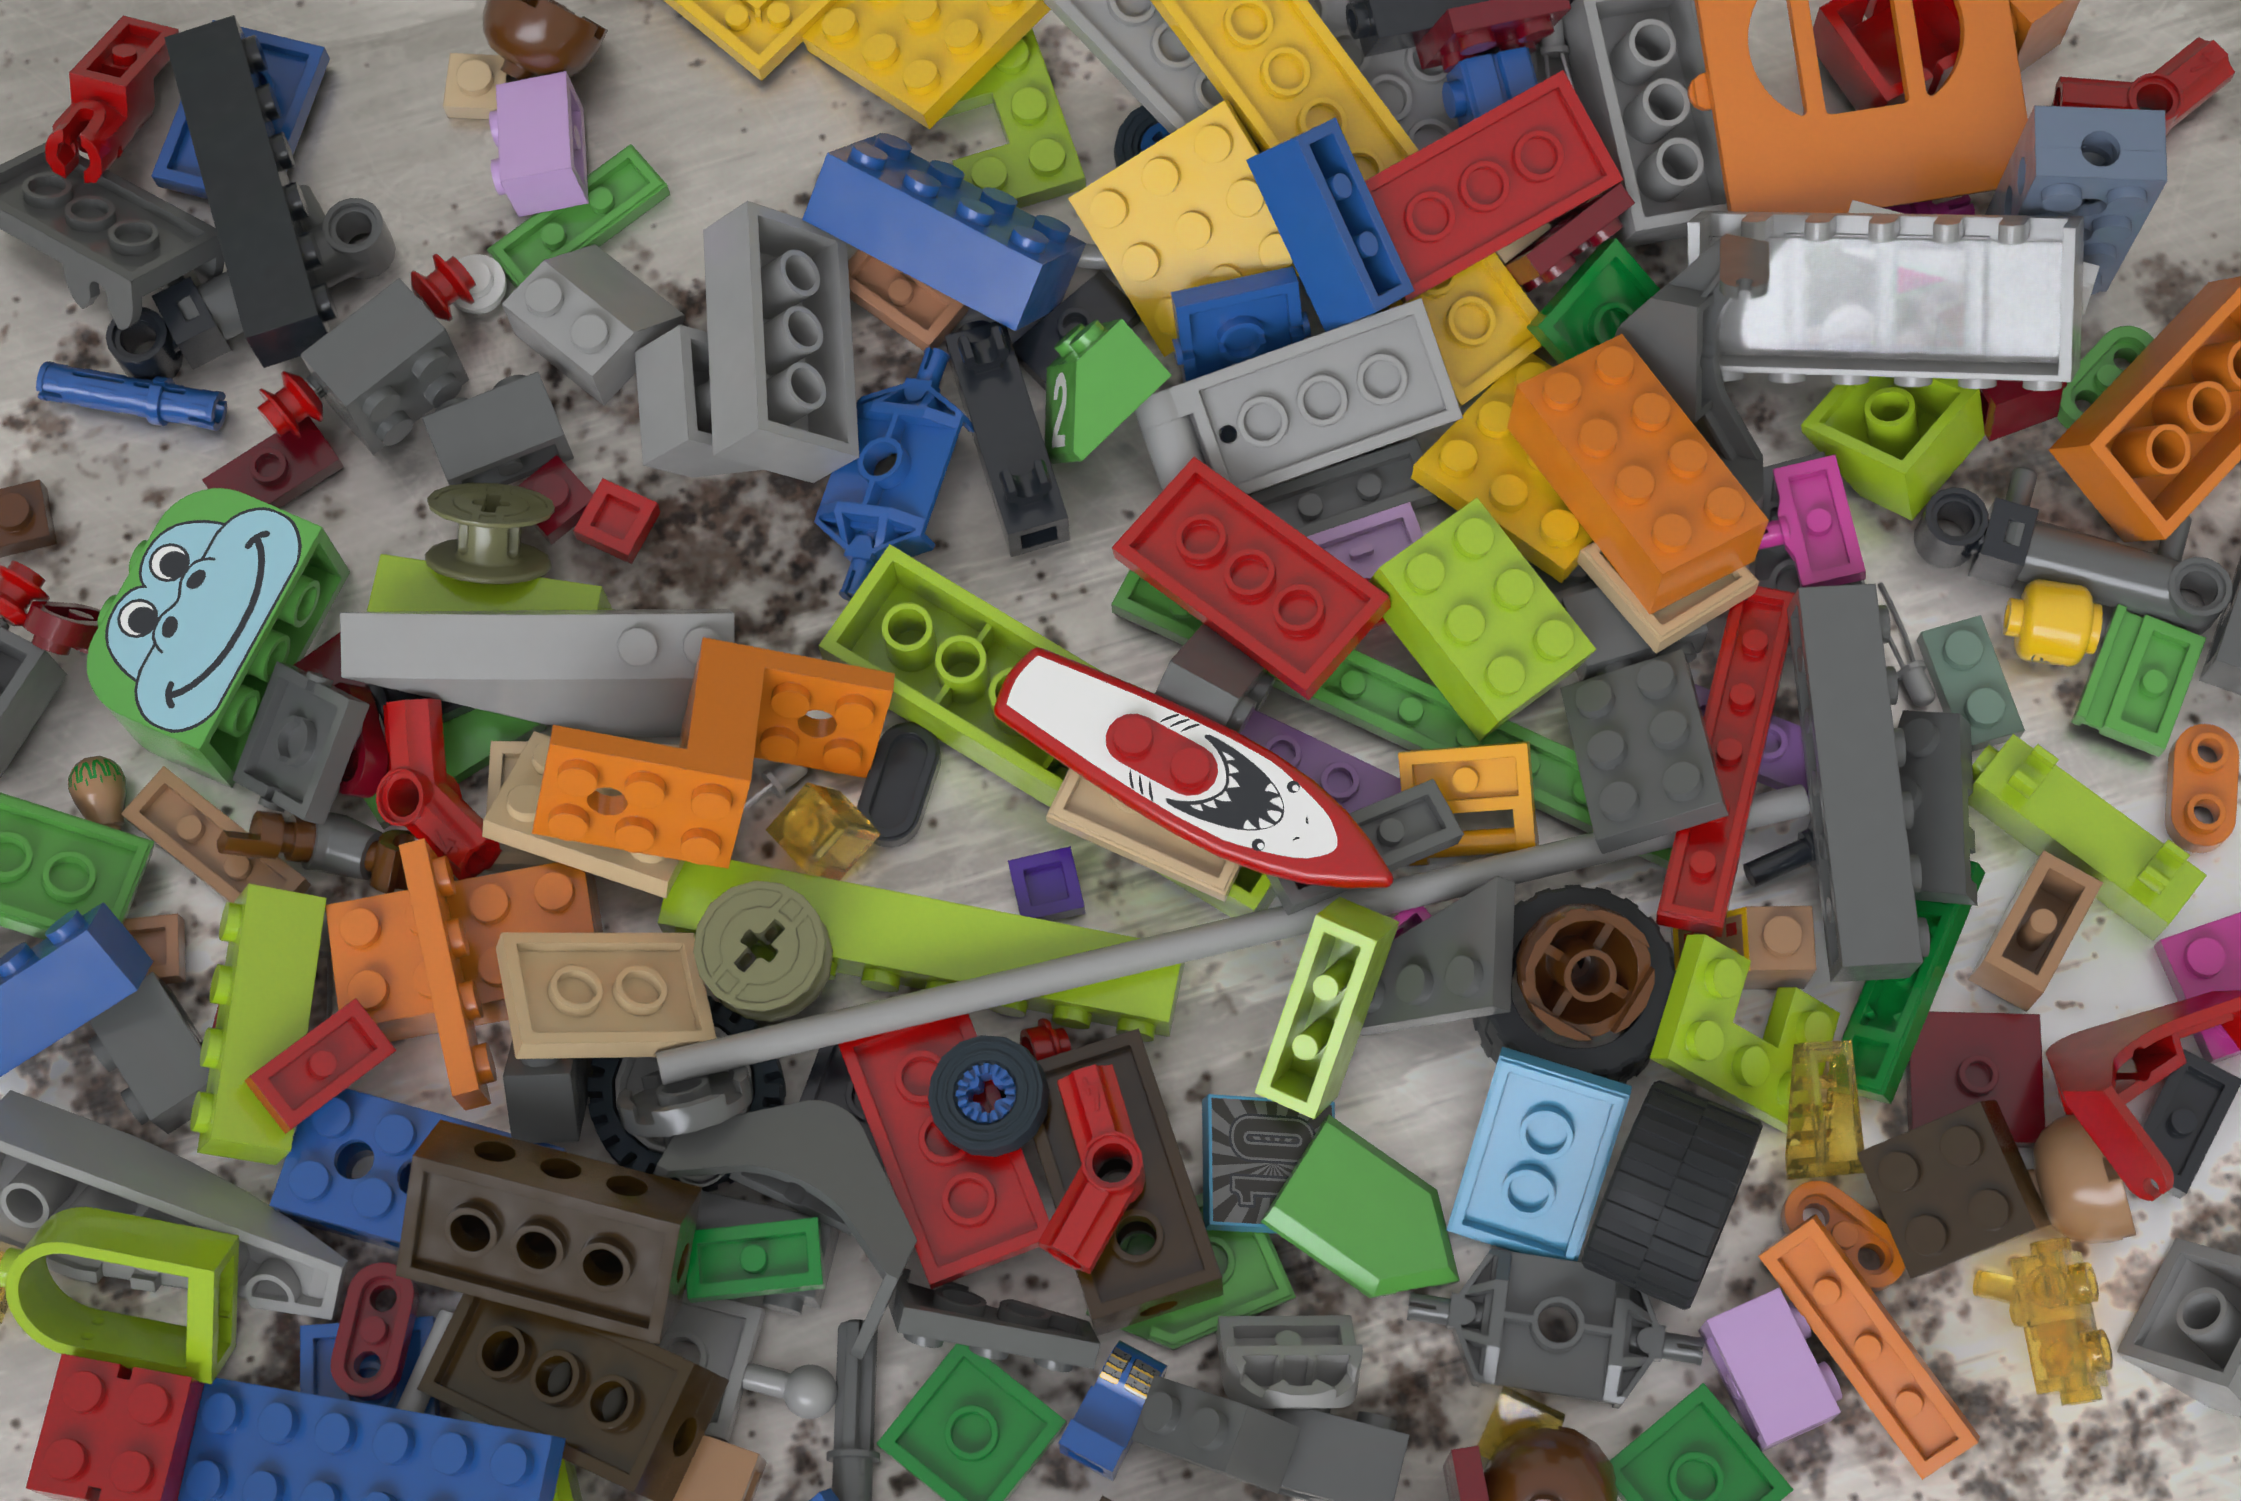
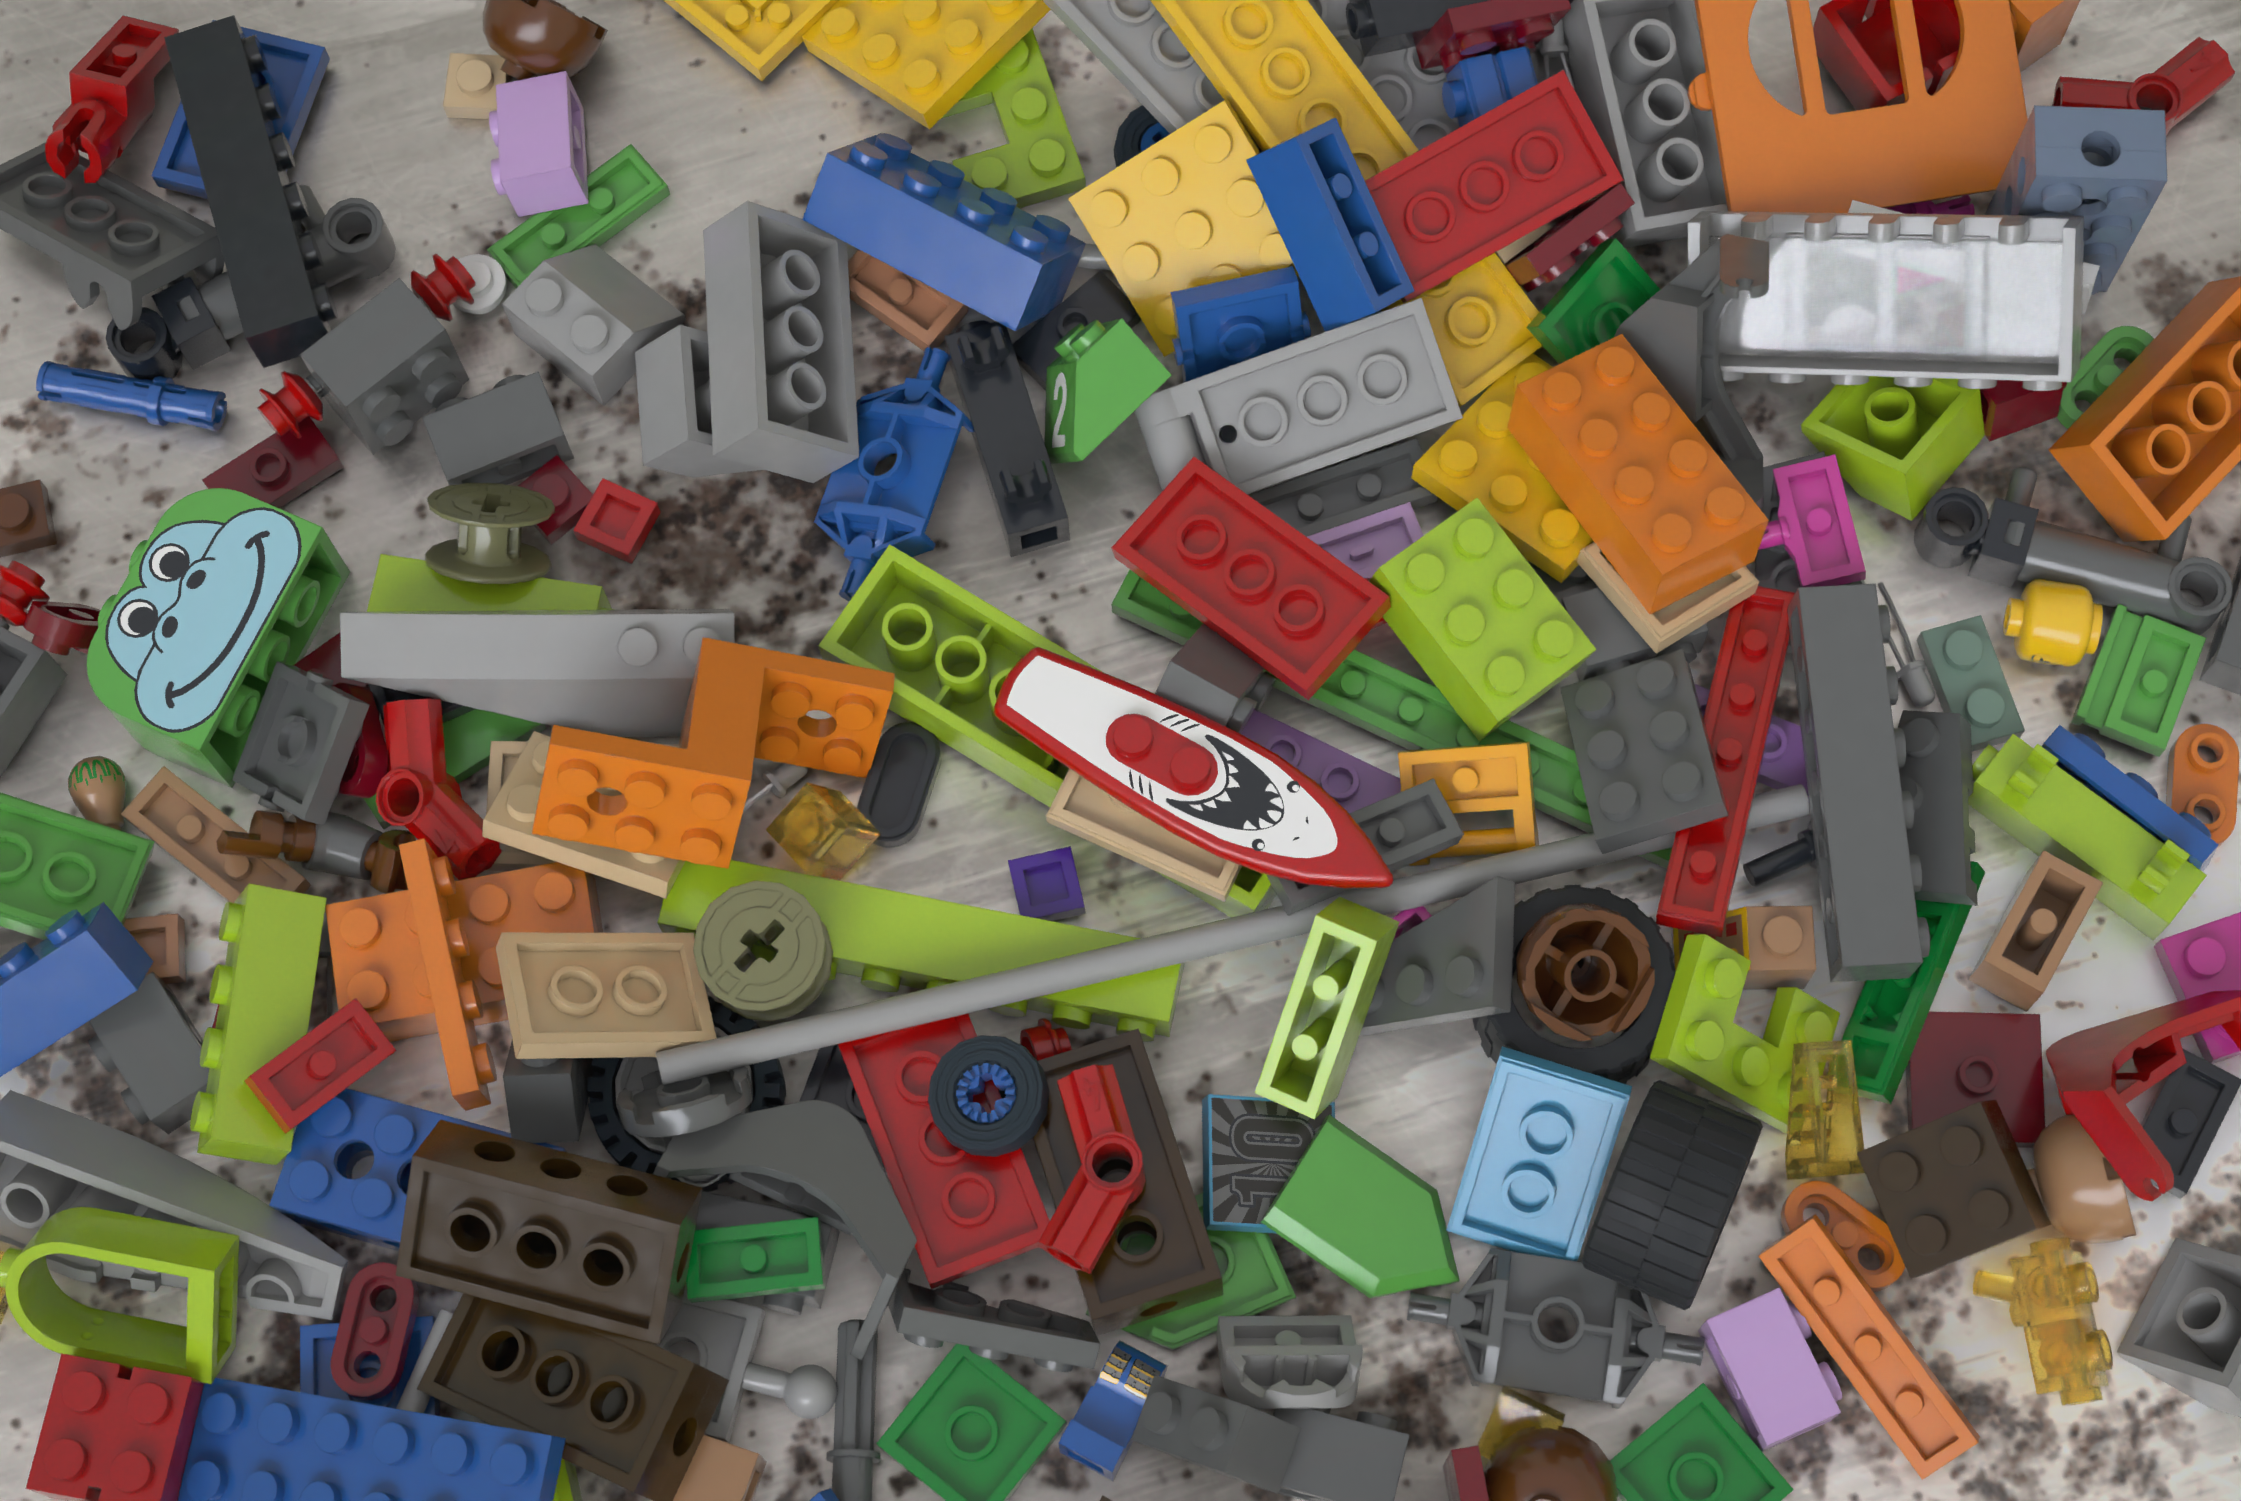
(2130, 795): none -> blue plate

